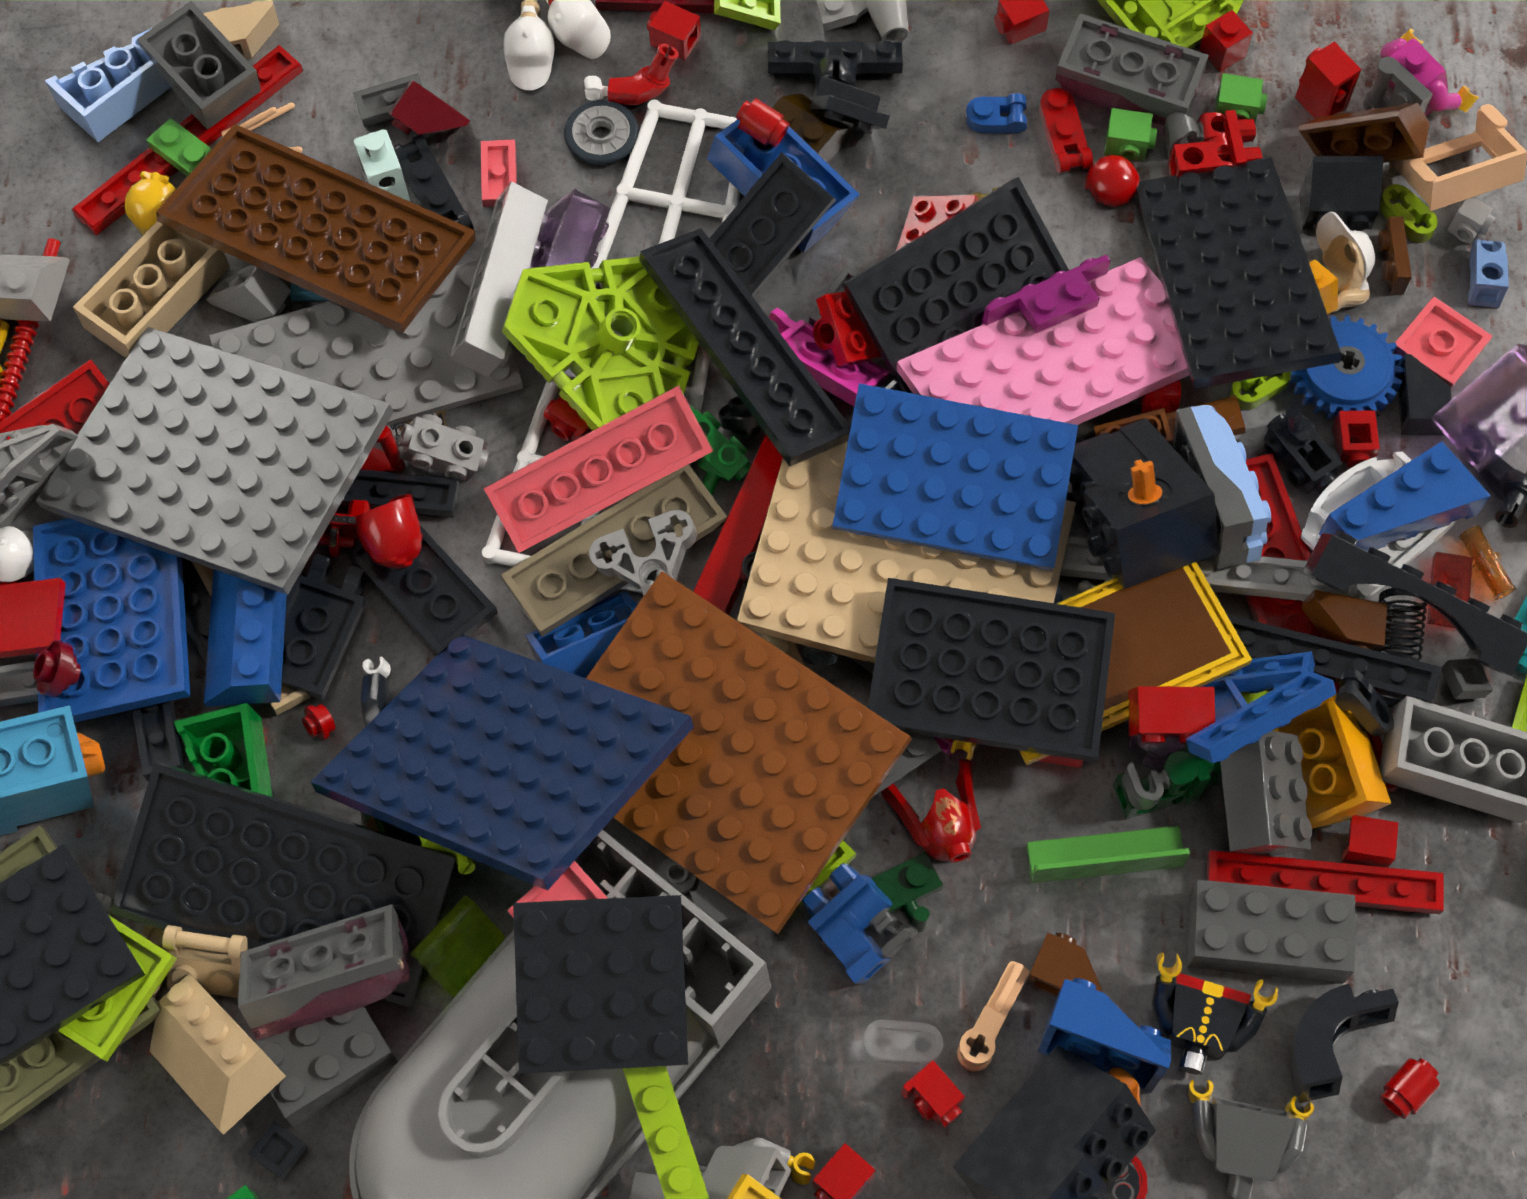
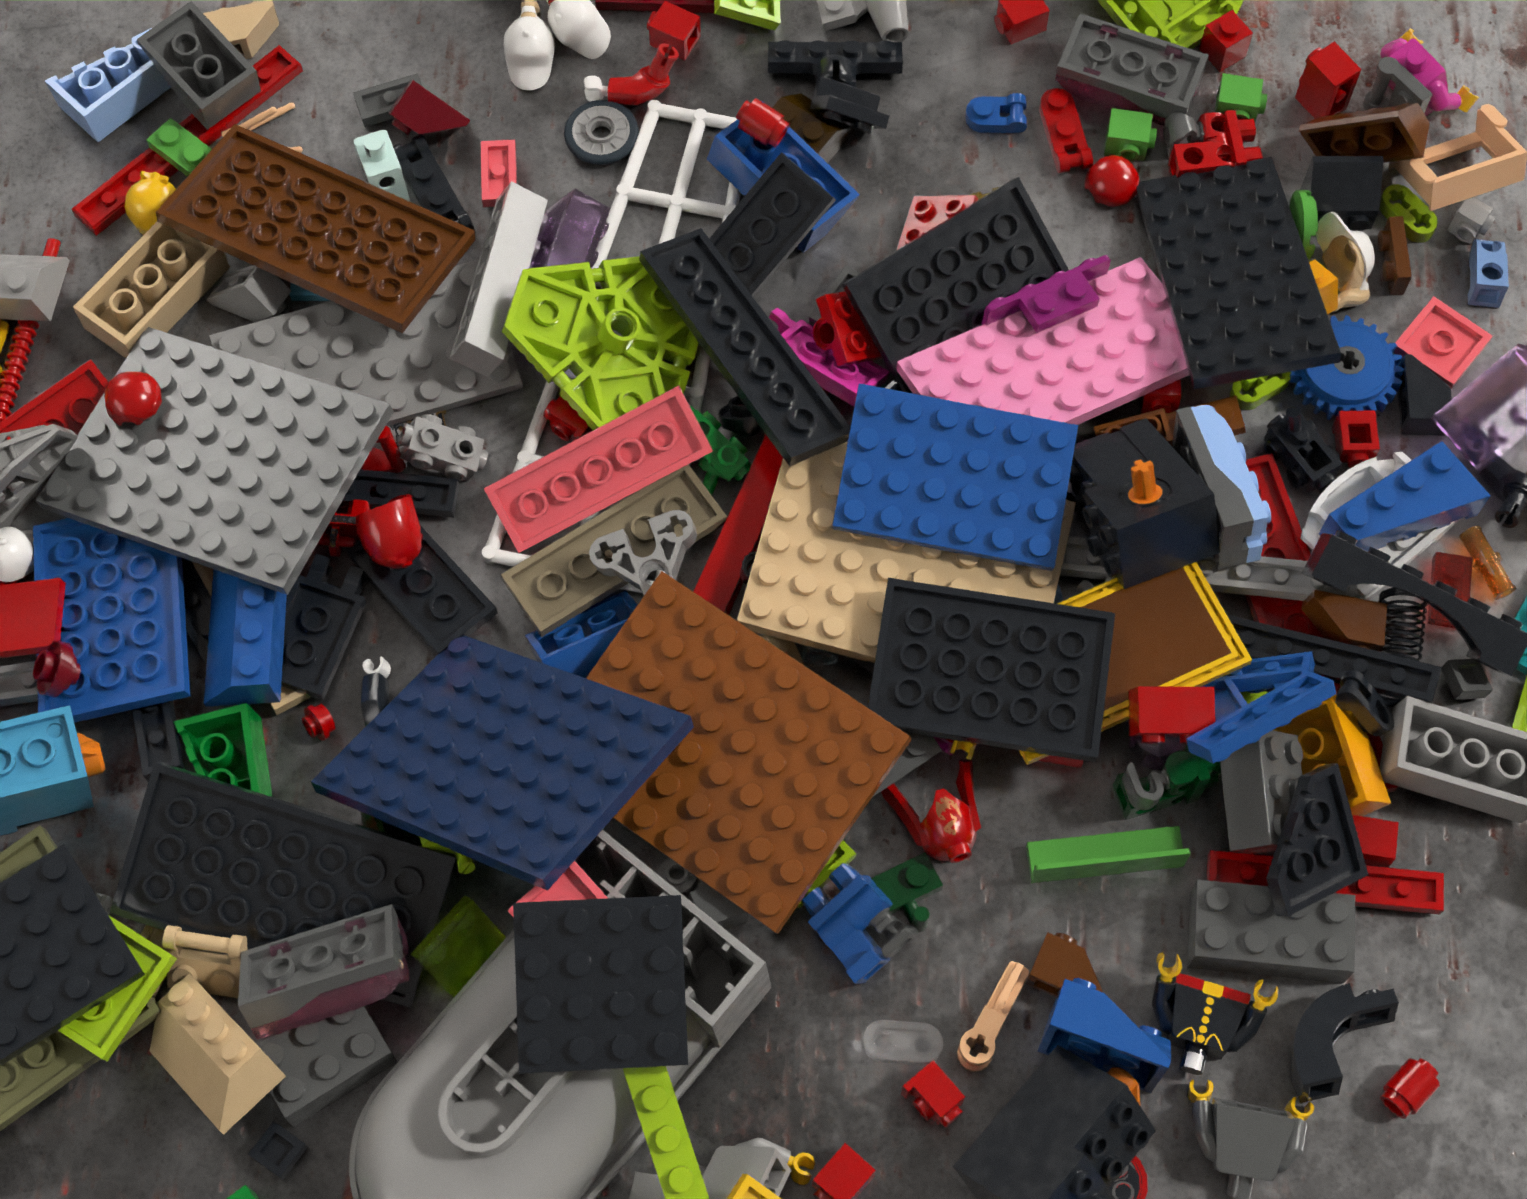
(132, 397): none -> red hair
(1305, 217): none -> bright green tile
(1317, 844): none -> black plate

